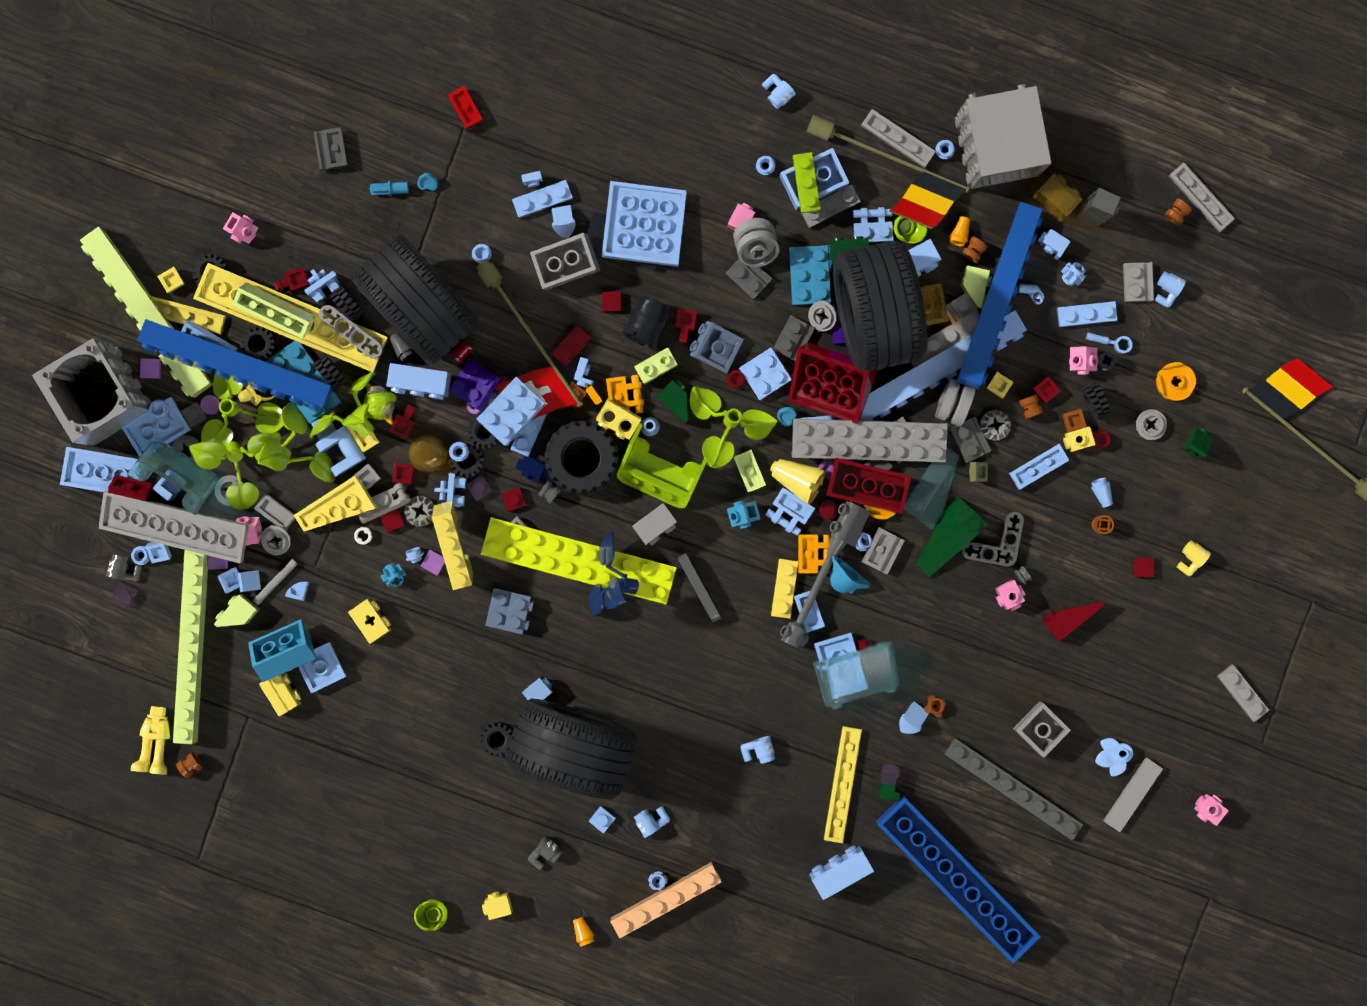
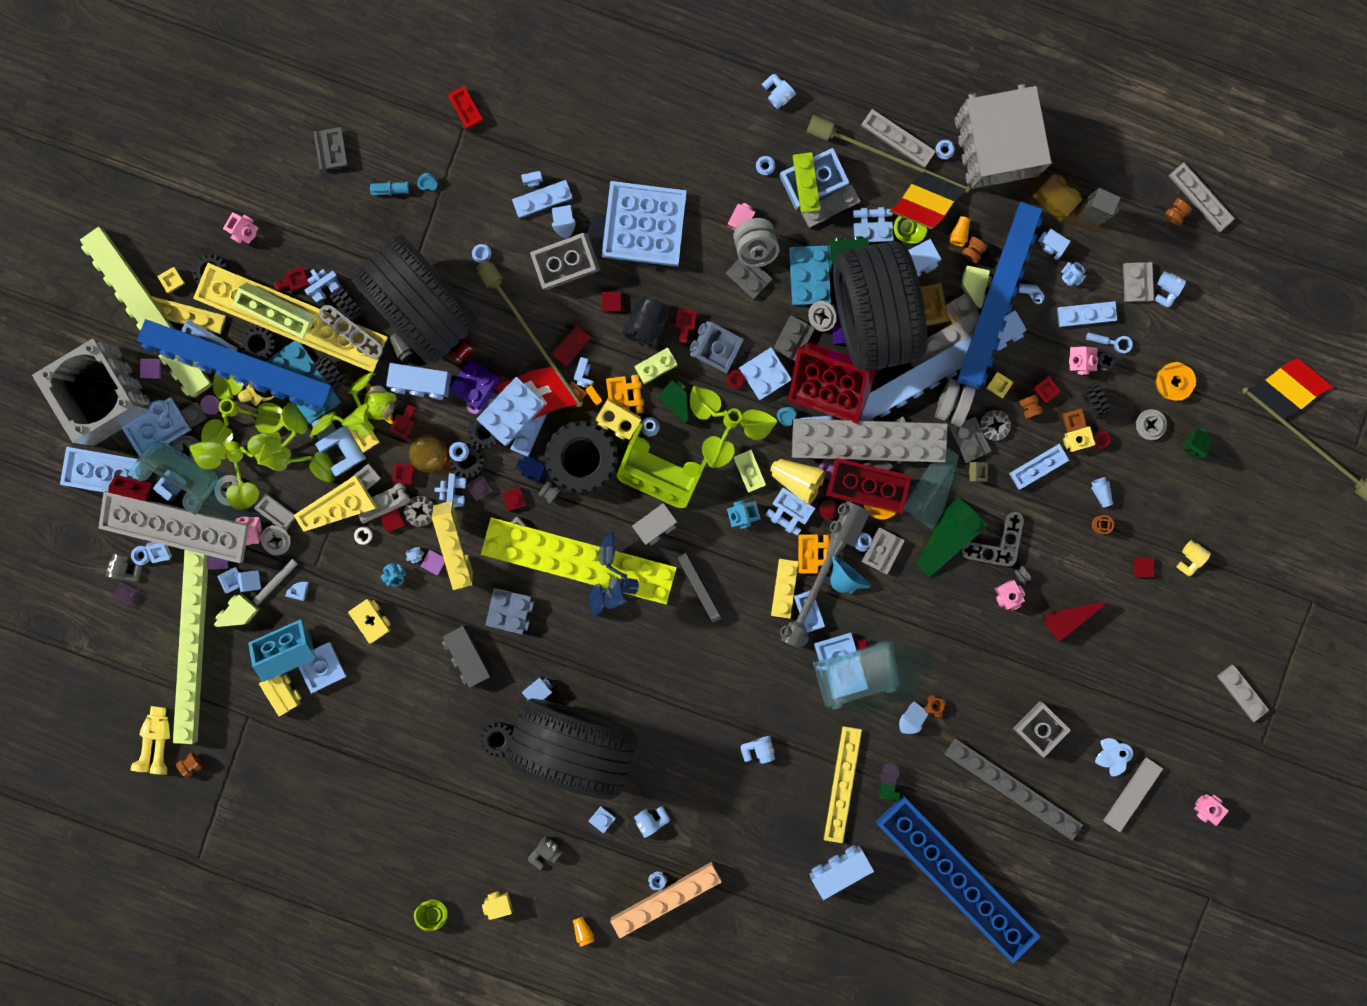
(466, 656): none -> dark grey brick

